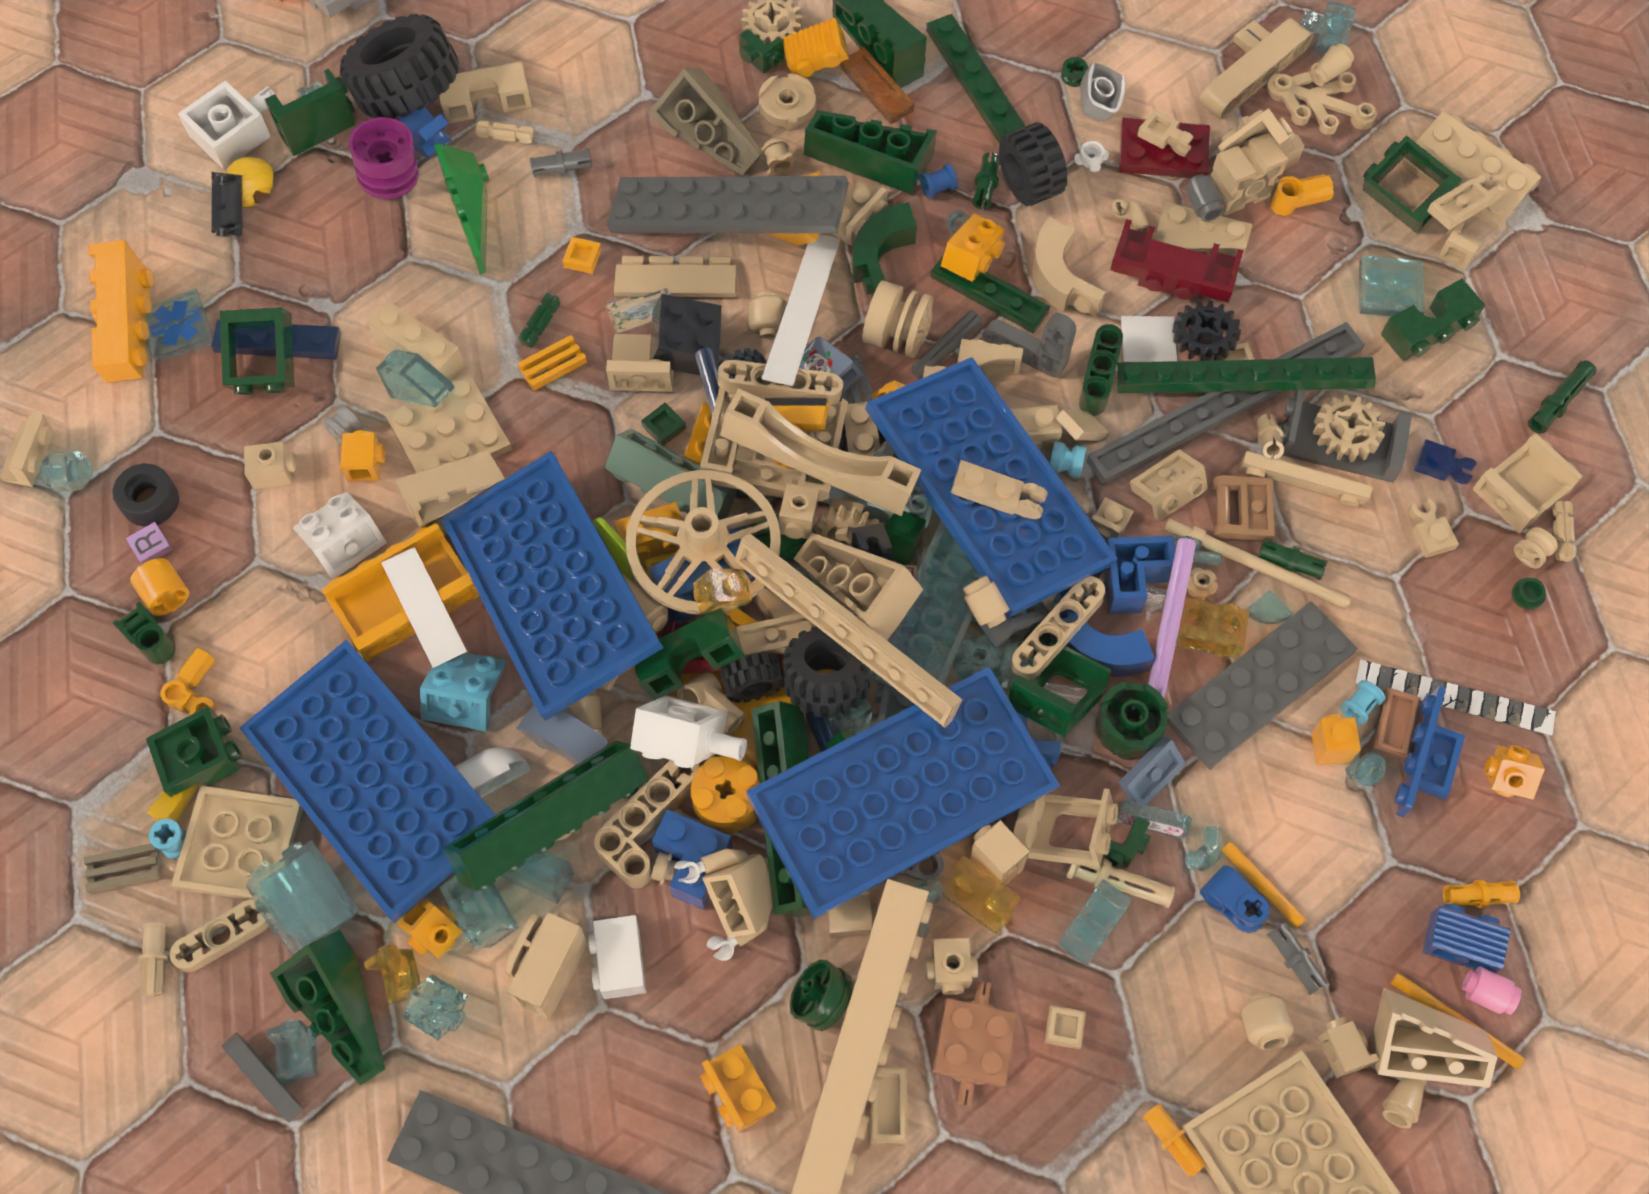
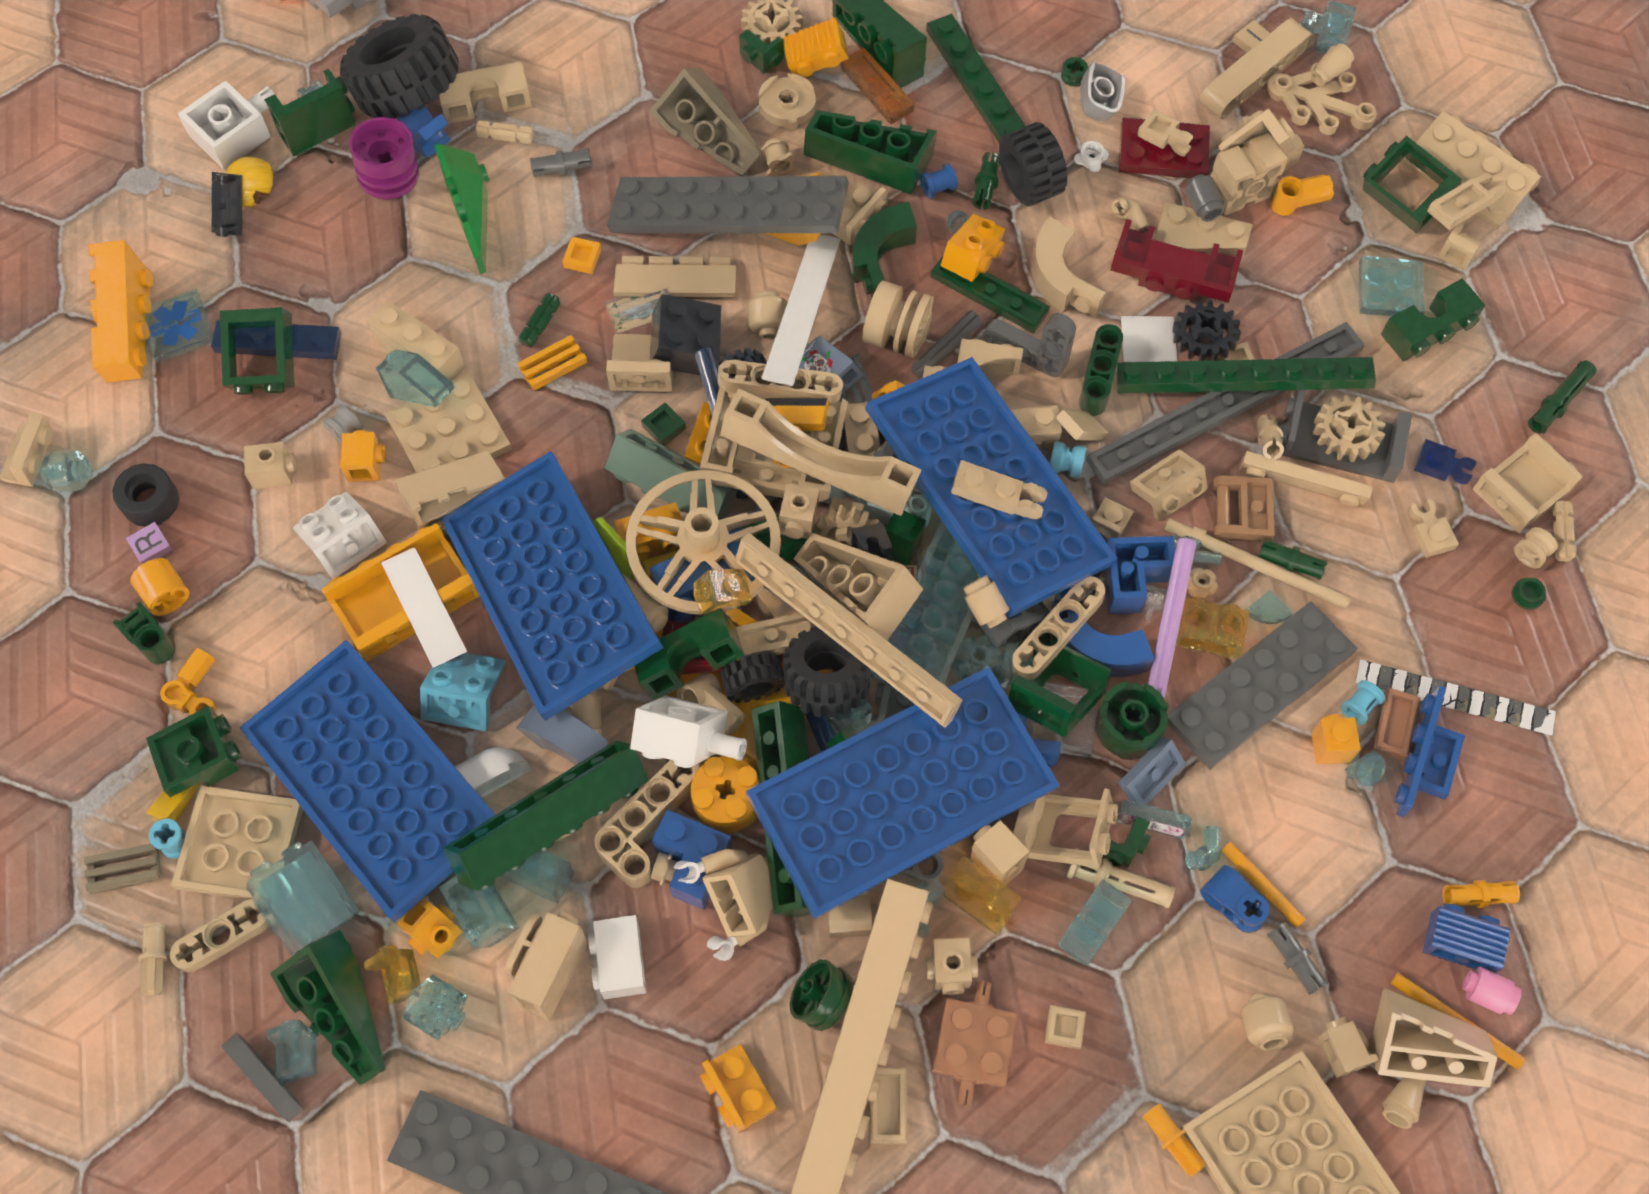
(1514, 771): light orange brick -> none

